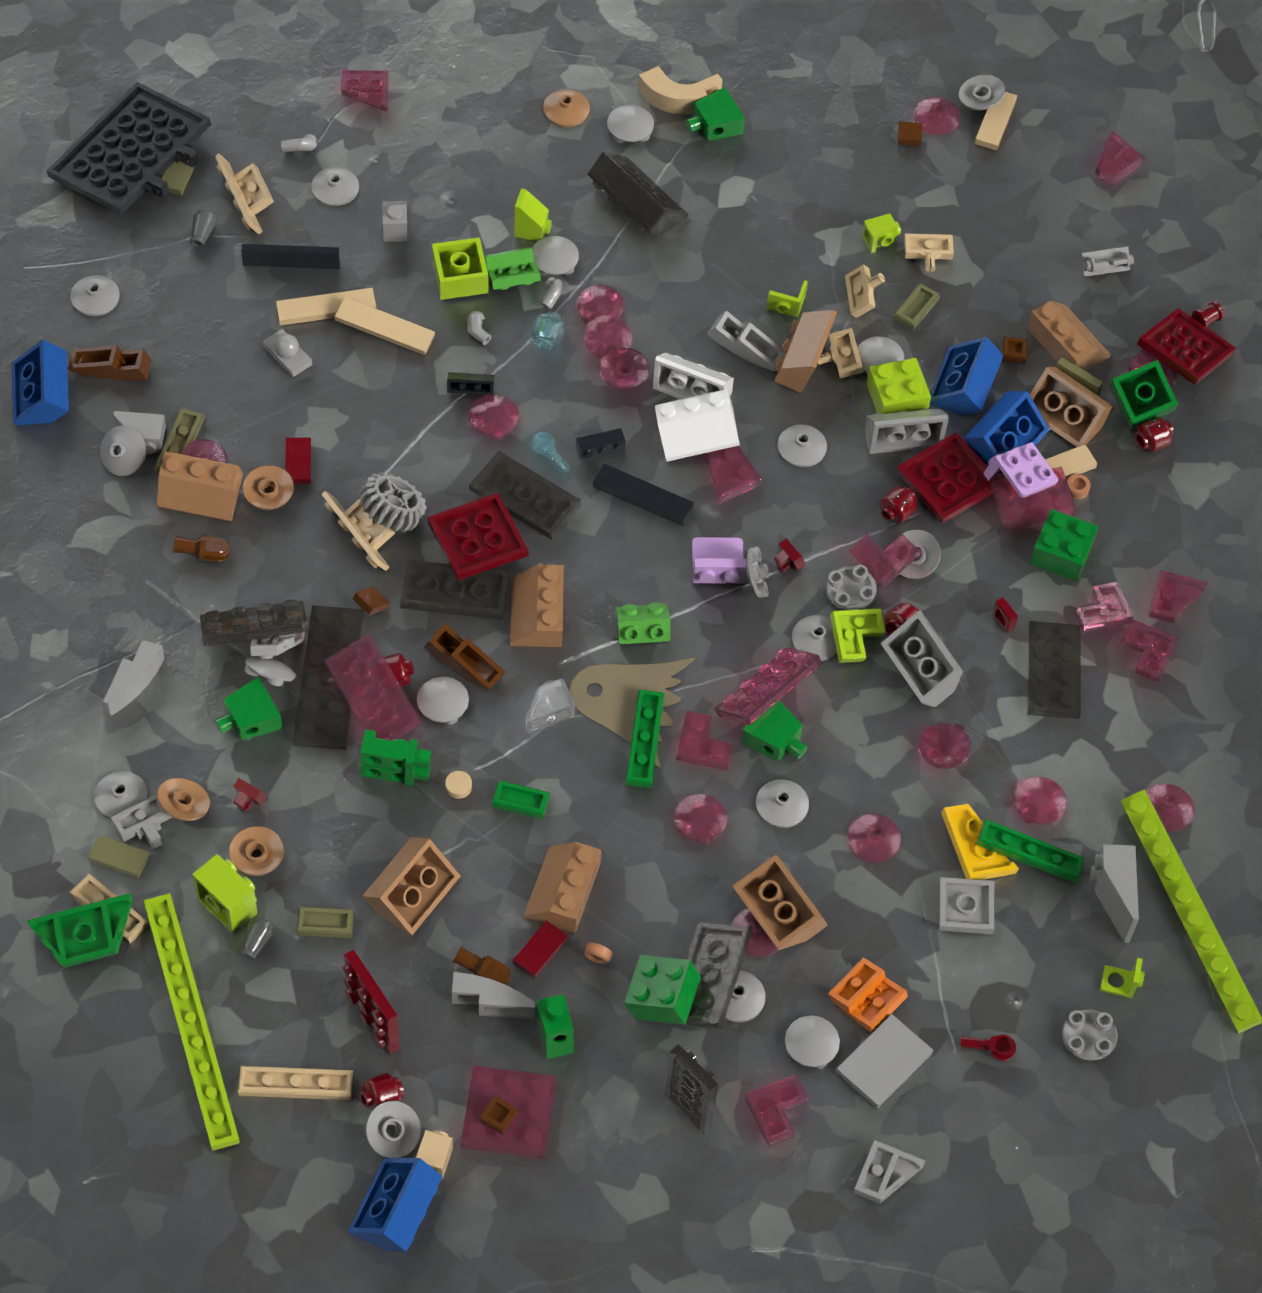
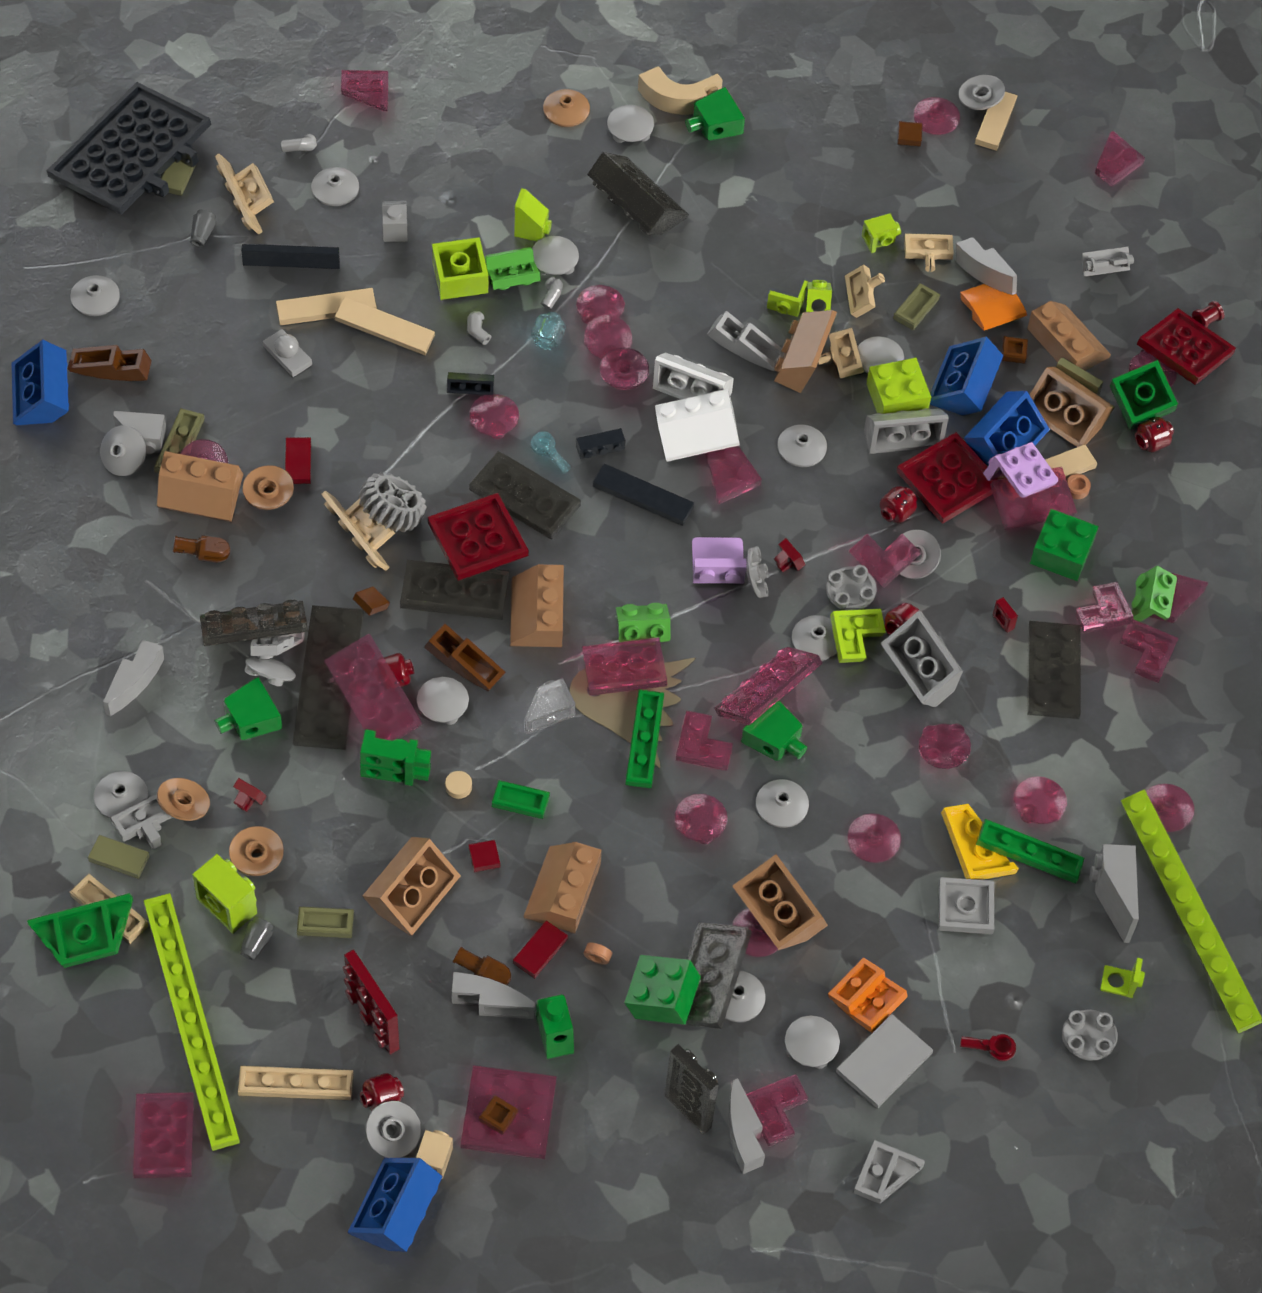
(163, 1135): none -> clear pink plate
(484, 856): none -> dark red tile
(624, 666): none -> clear pink plate
(744, 1130): none -> light grey slope
(818, 290): none -> lime bracket
(986, 266): none -> light grey slope
(992, 306): none -> orange slope
(1154, 594): none -> bright green bracket

